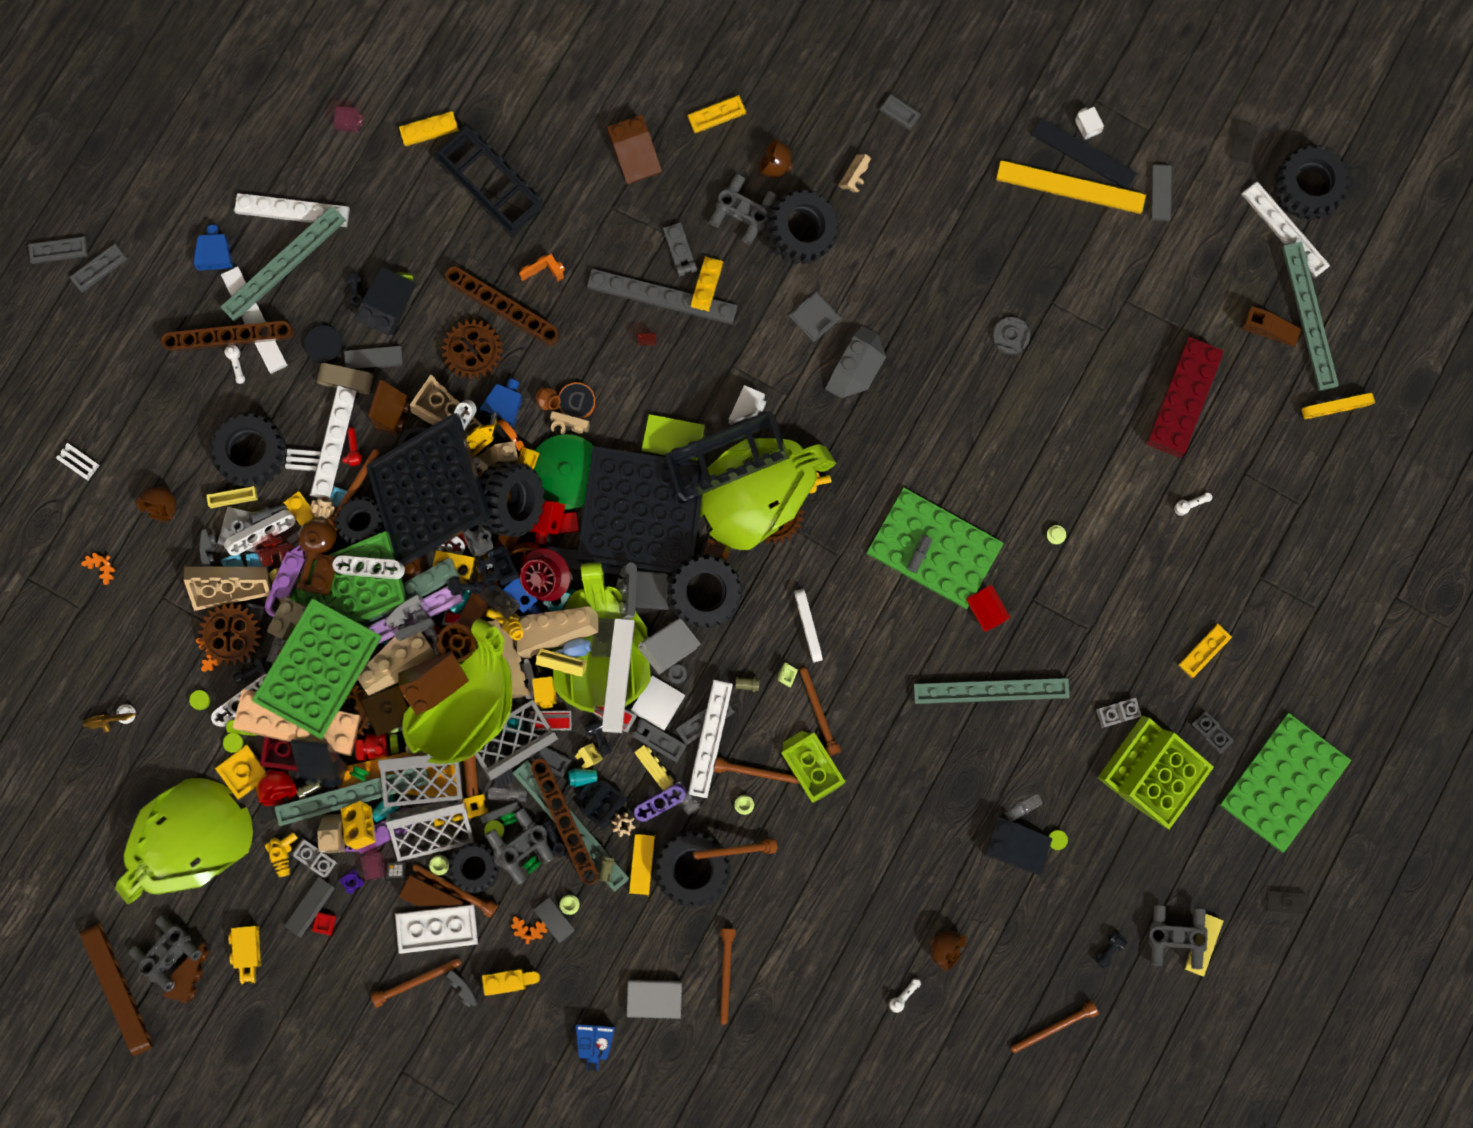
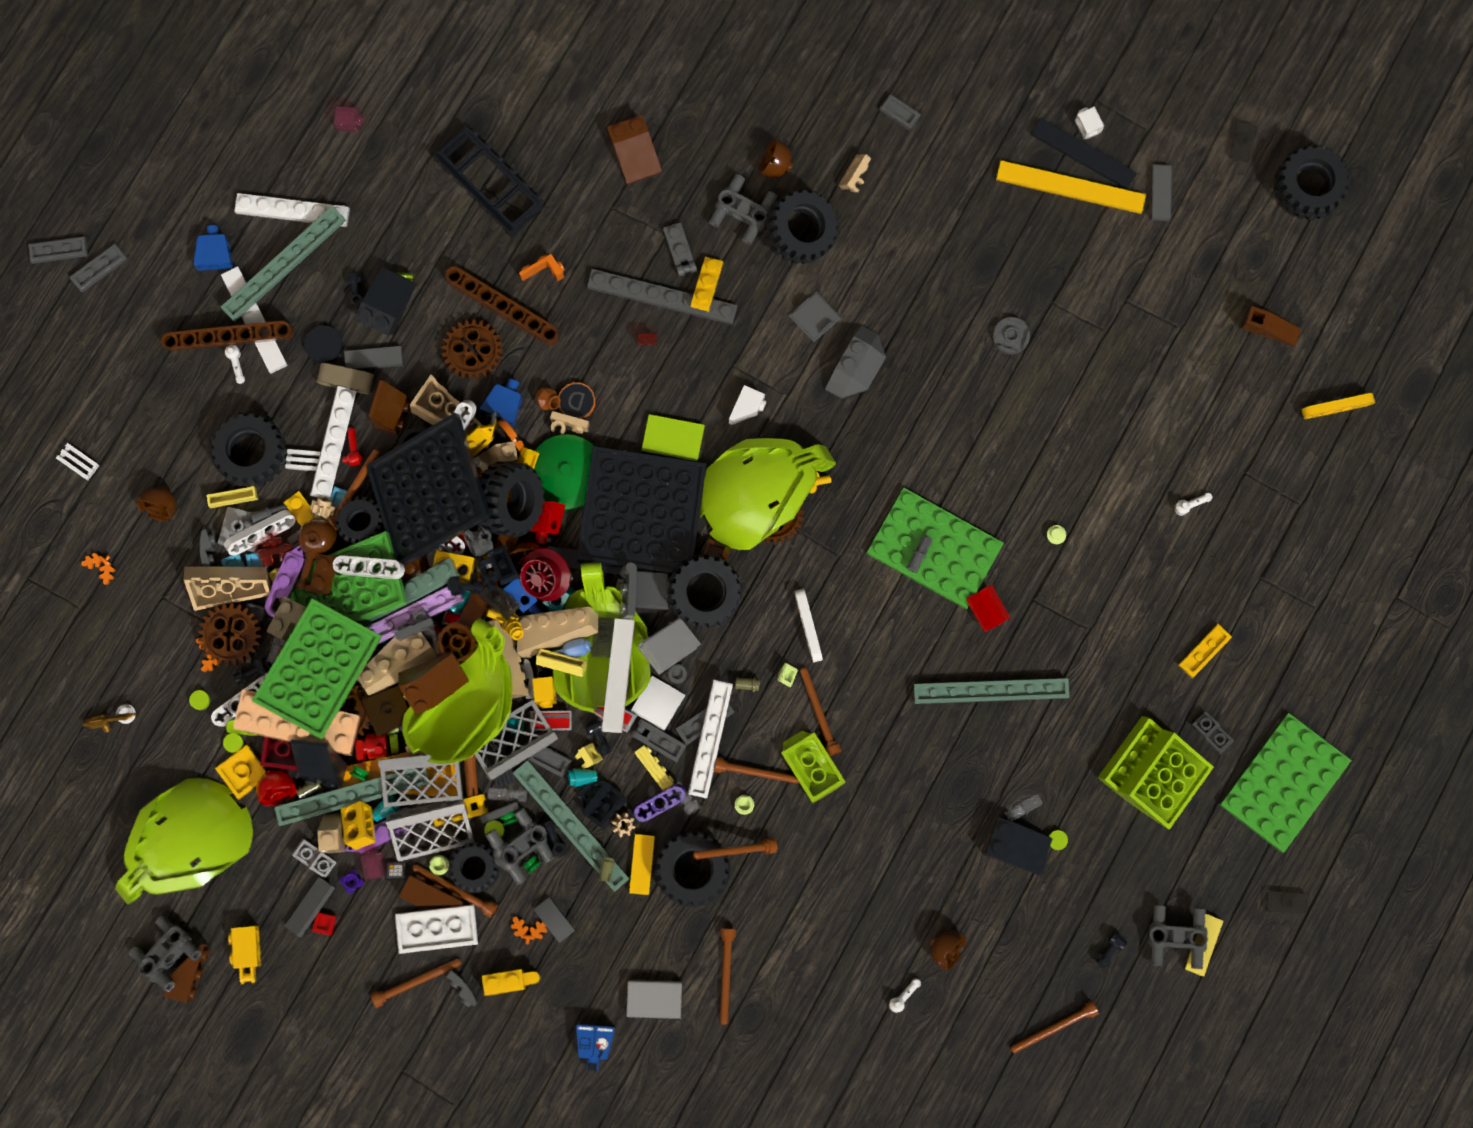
(116, 989): reddish brown beam -> none
(278, 852): yellow piece -> none
(400, 615): light grey slope -> none
(428, 128): yellow plate -> none
(564, 811): reddish brown beam -> none
(569, 523): red tile -> none
(569, 904): yellowish green plate -> none
(716, 114): yellow tile -> none
(716, 440): black window -> none
(1118, 712): light grey slope -> none
(1184, 397): dark red brick -> none
(1283, 226): white tile -> none
(1310, 316): sand green plate -> none

